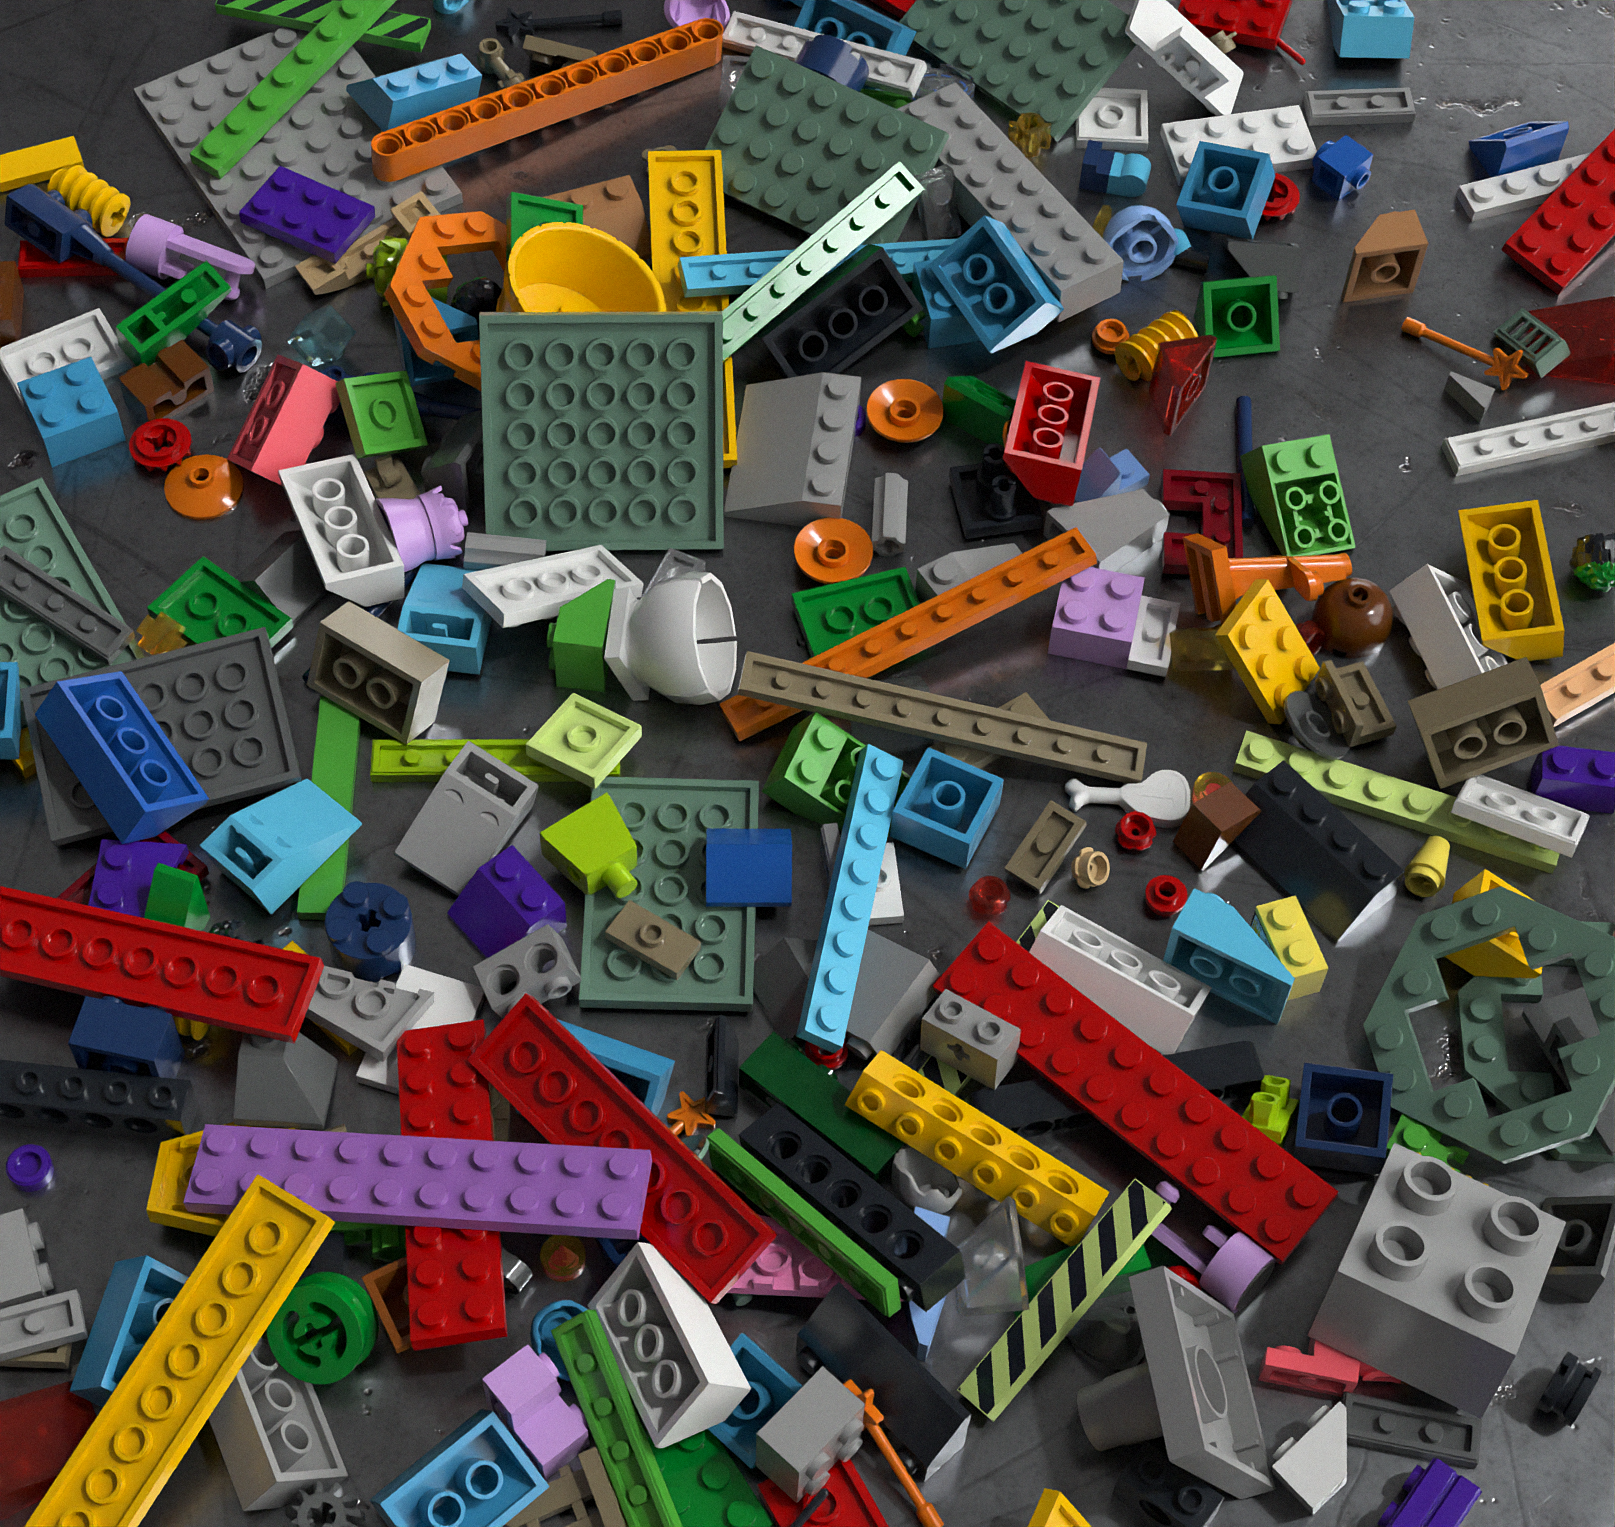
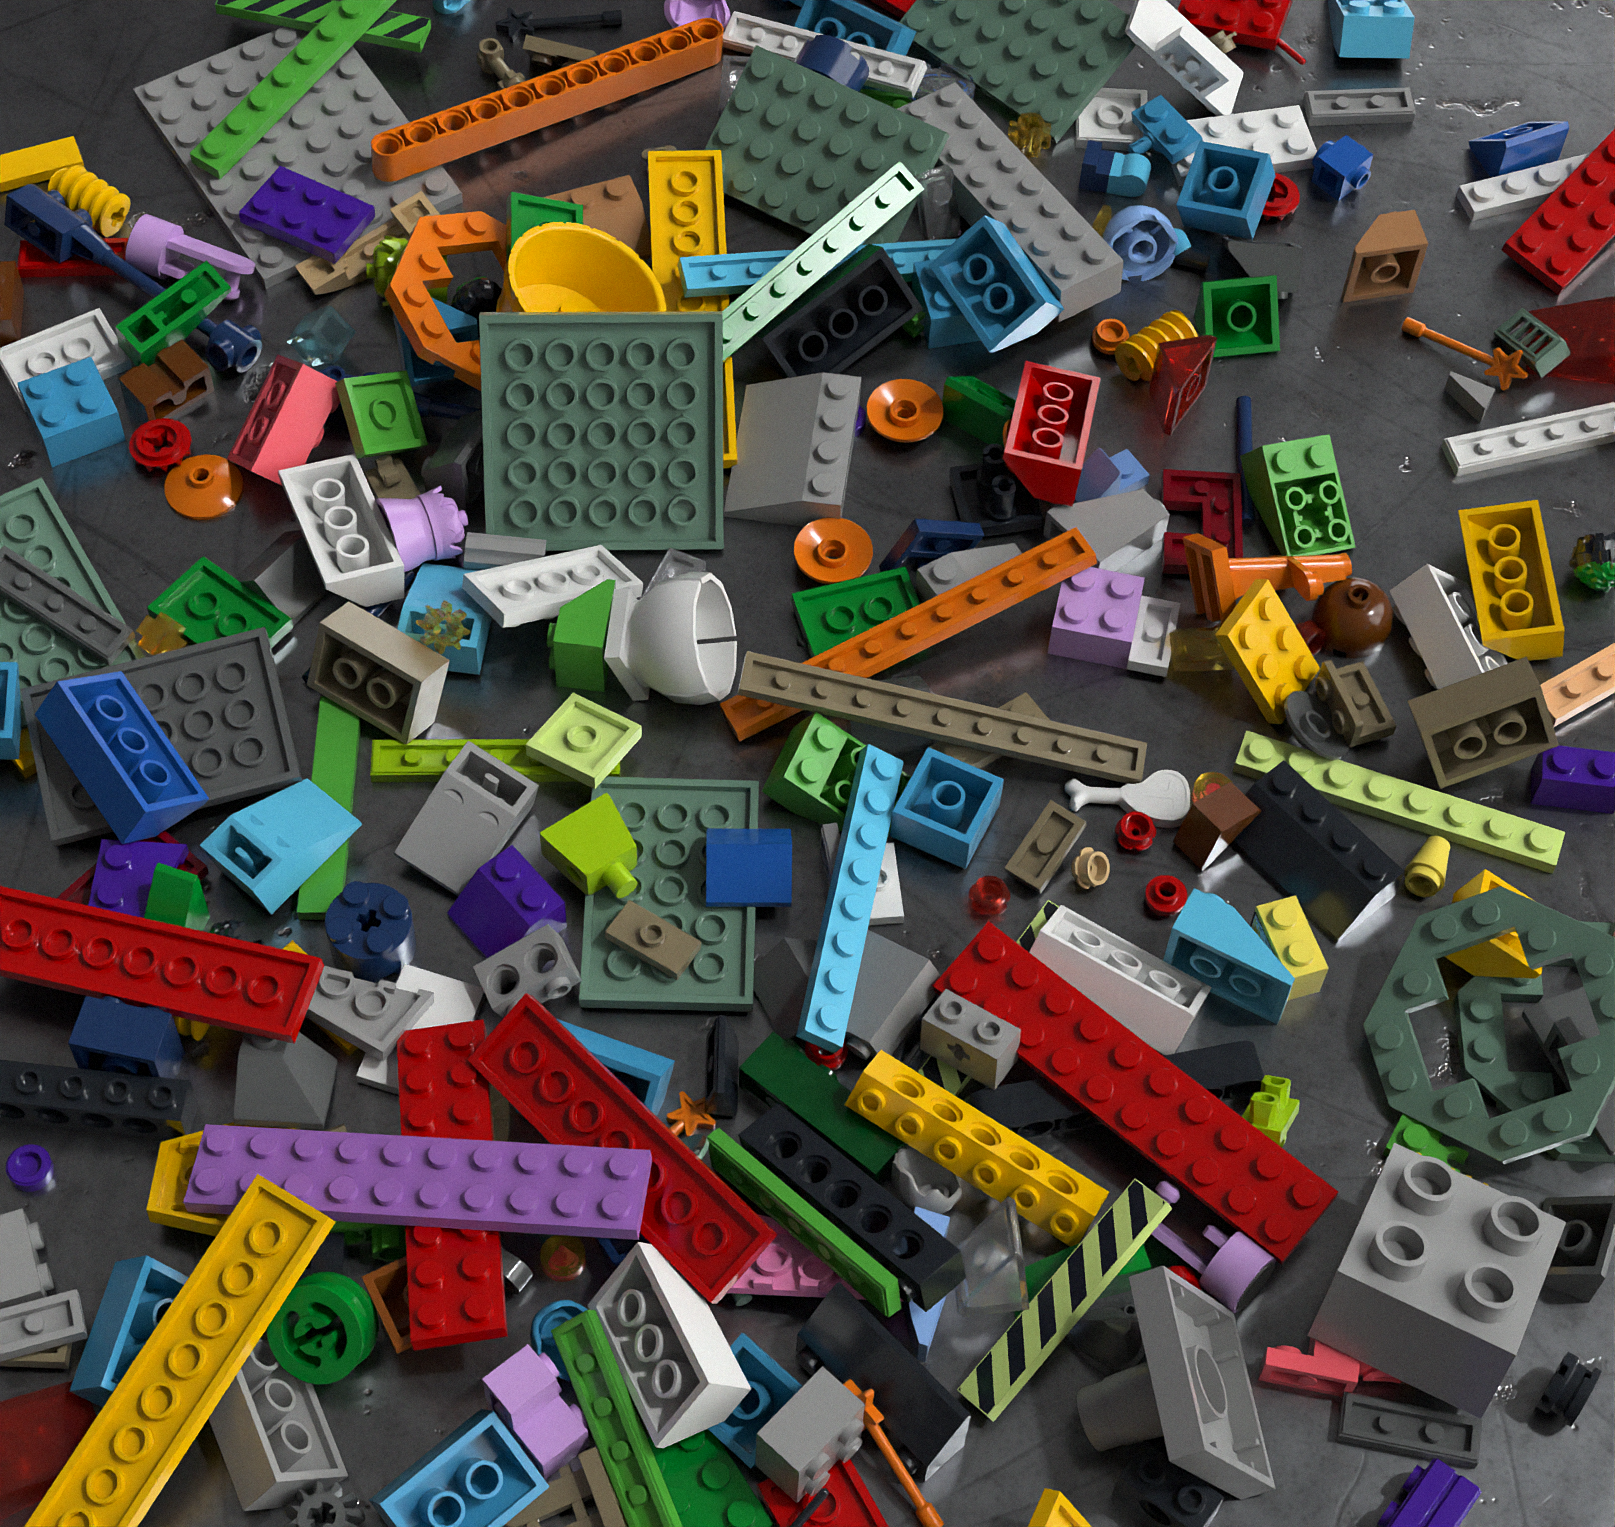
(417, 91): dark azure slope -> none
(454, 627): none -> clear yellow gear
(889, 514): light grey axle -> none
(931, 540): none -> dark blue wing
(1163, 131): none -> dark azure plate
(1318, 1462): white slope -> none
(1343, 1118): dark blue brick -> none
(1521, 814): white tile -> none

